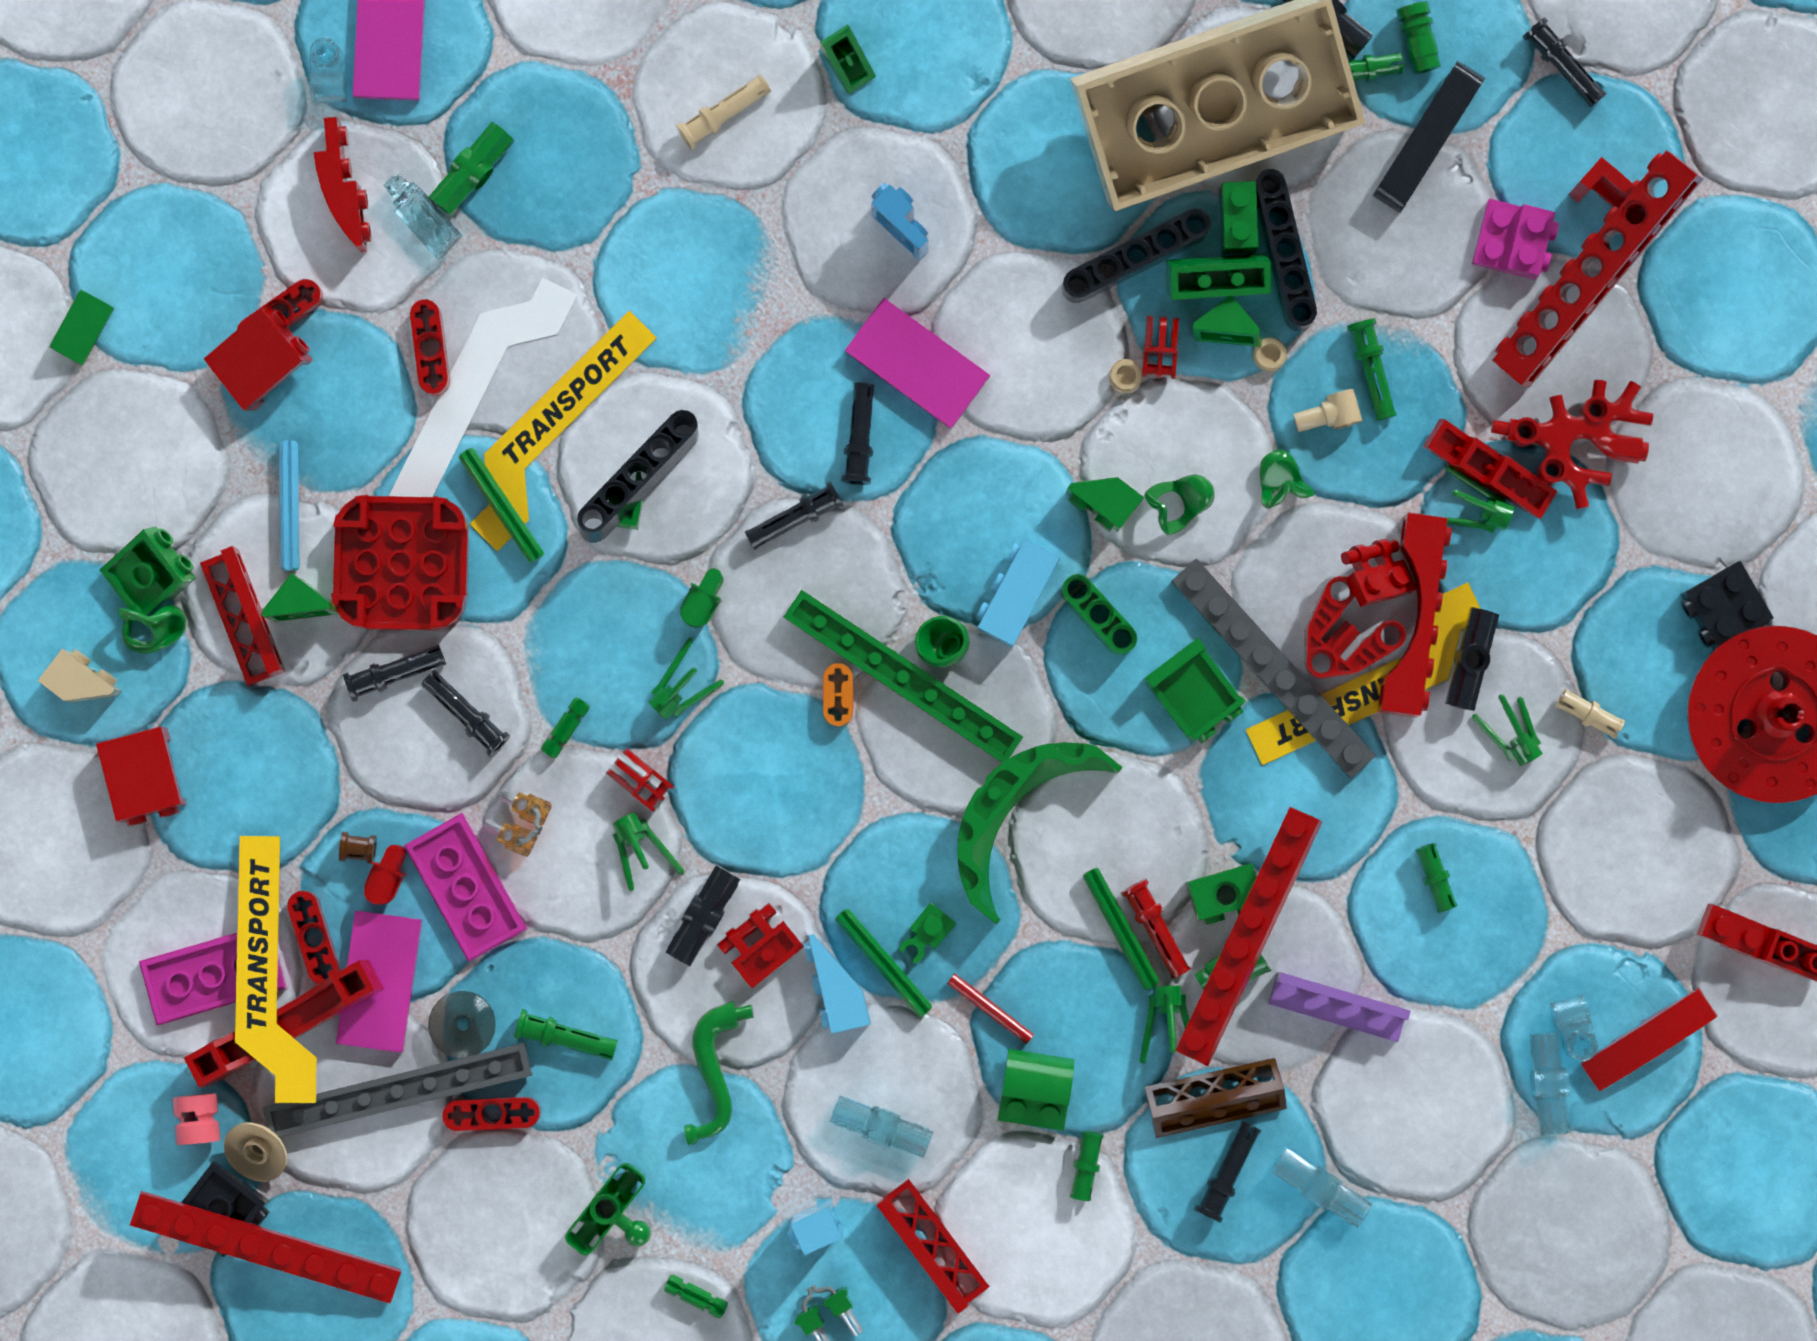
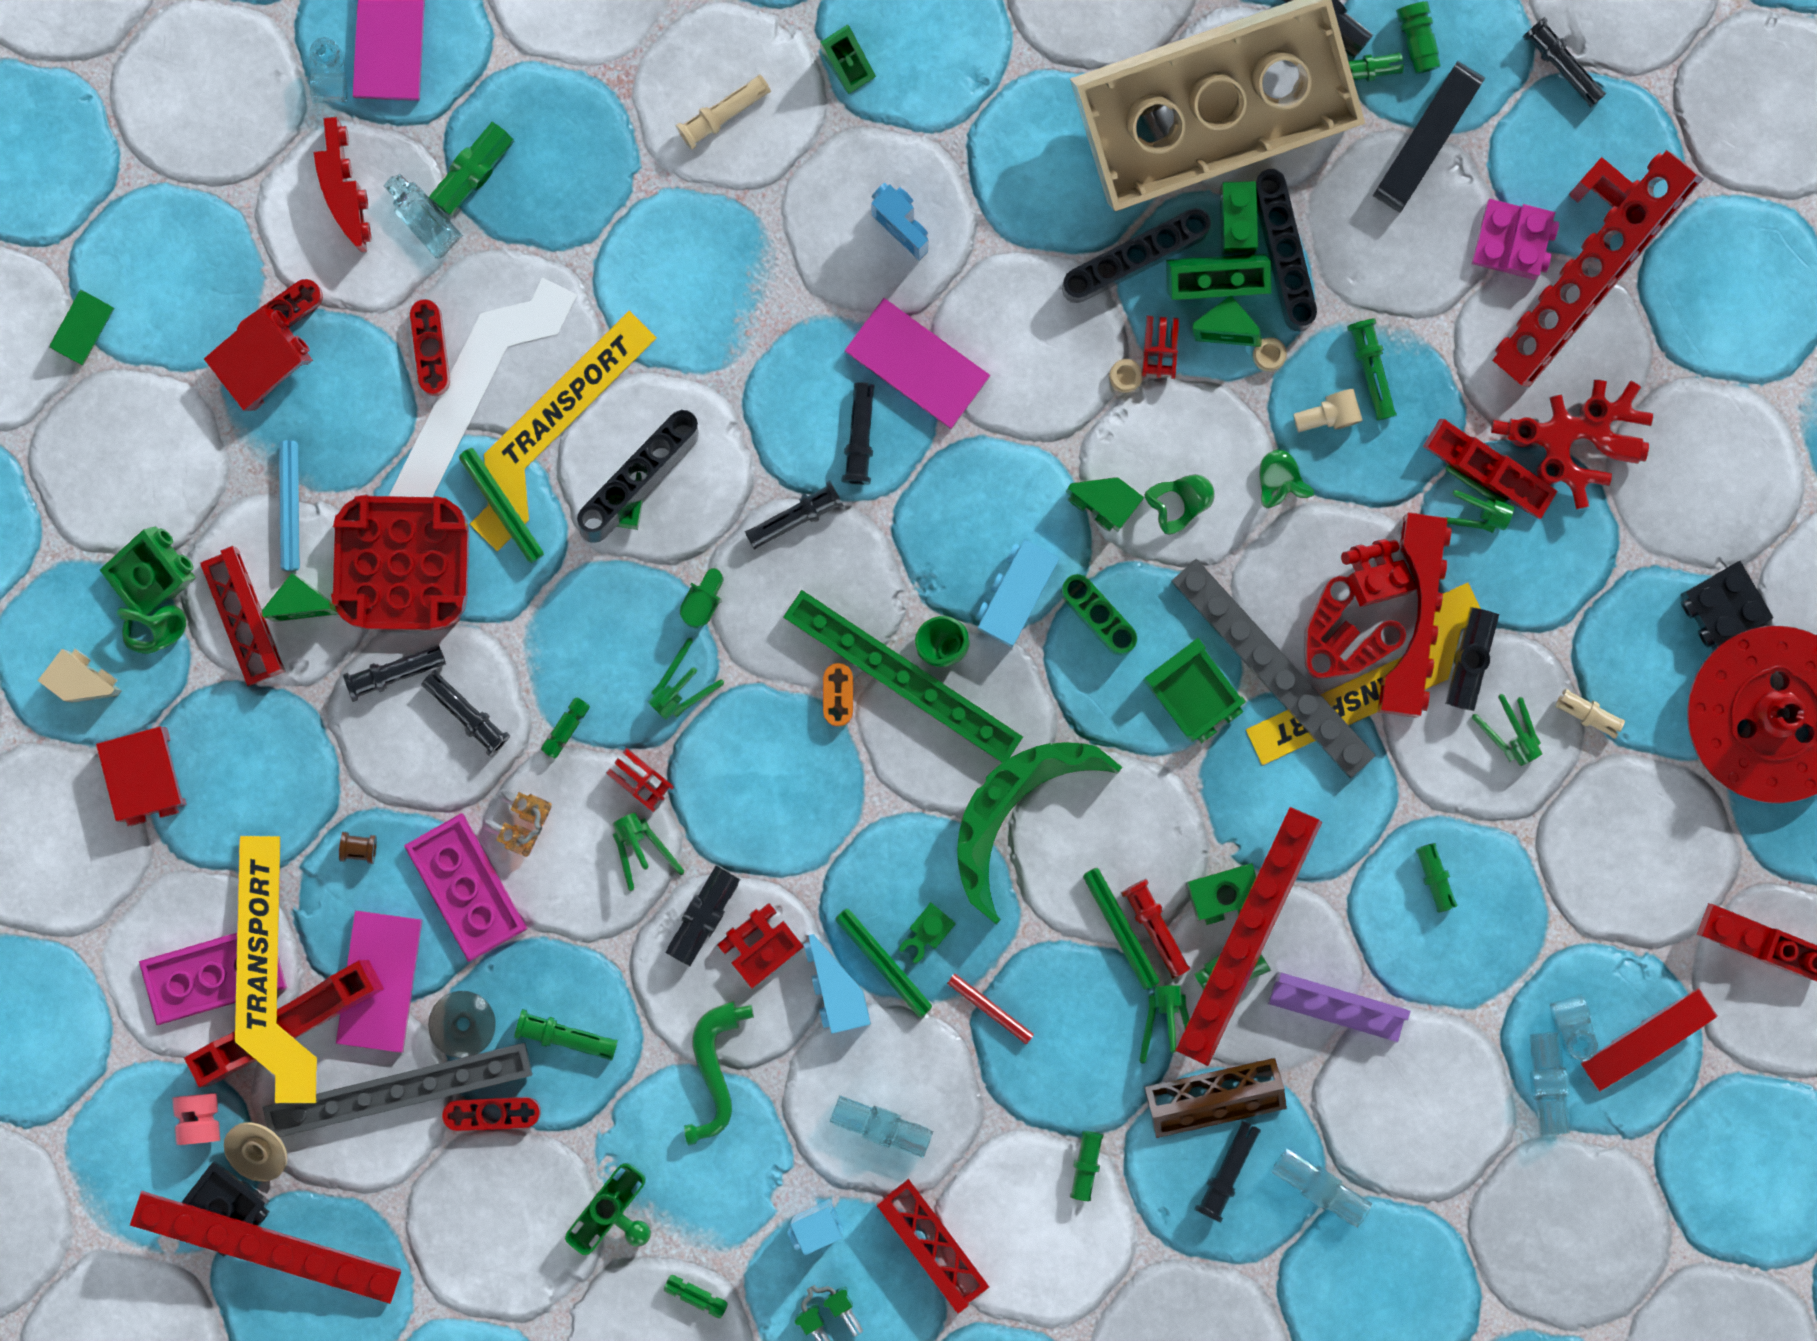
(313, 911): red beam -> none
(385, 876): red arm -> none
(1036, 1089): green brick -> none

